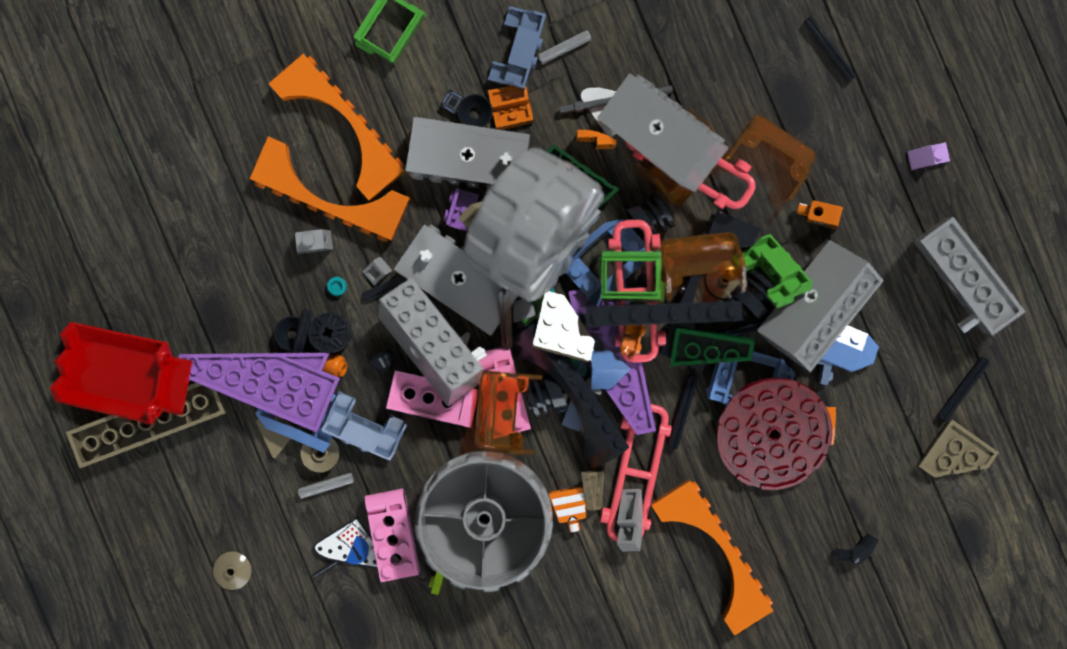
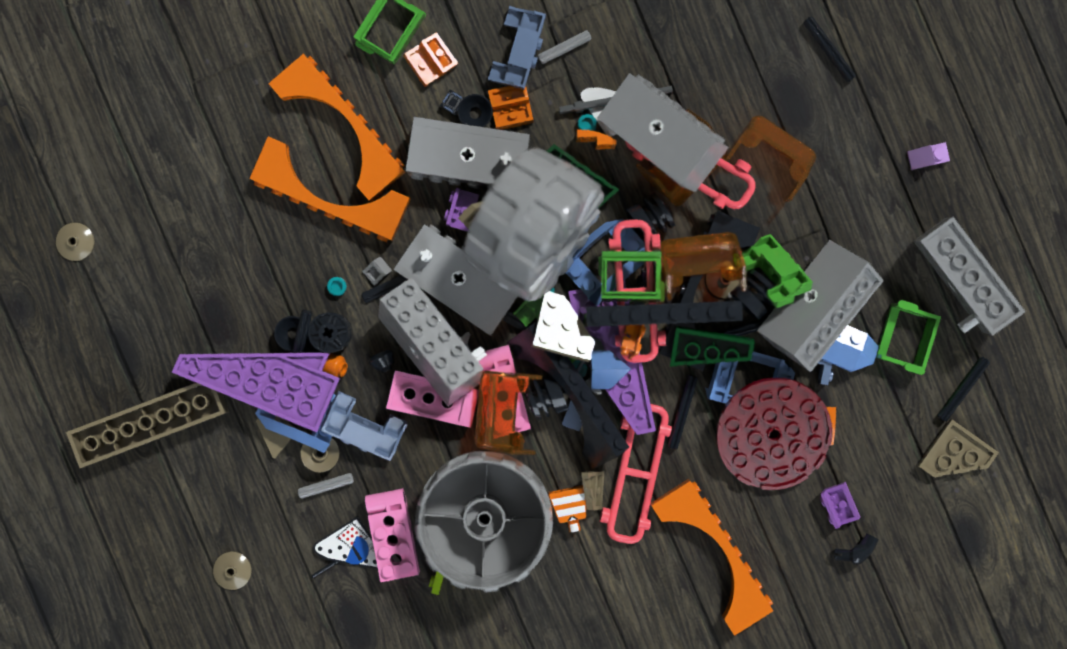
(84, 241): none -> dark tan dish
(119, 374): red panel -> none
(313, 241): light grey torso -> none
(430, 59): none -> slope
(505, 318): black axle -> none
(523, 309): light grey slope -> none
(587, 122): none -> teal tile
(630, 520): light grey slope -> none
(830, 214): orange torso -> none
(839, 505): none -> medium lavender bracket
(926, 340): none -> bright green piece

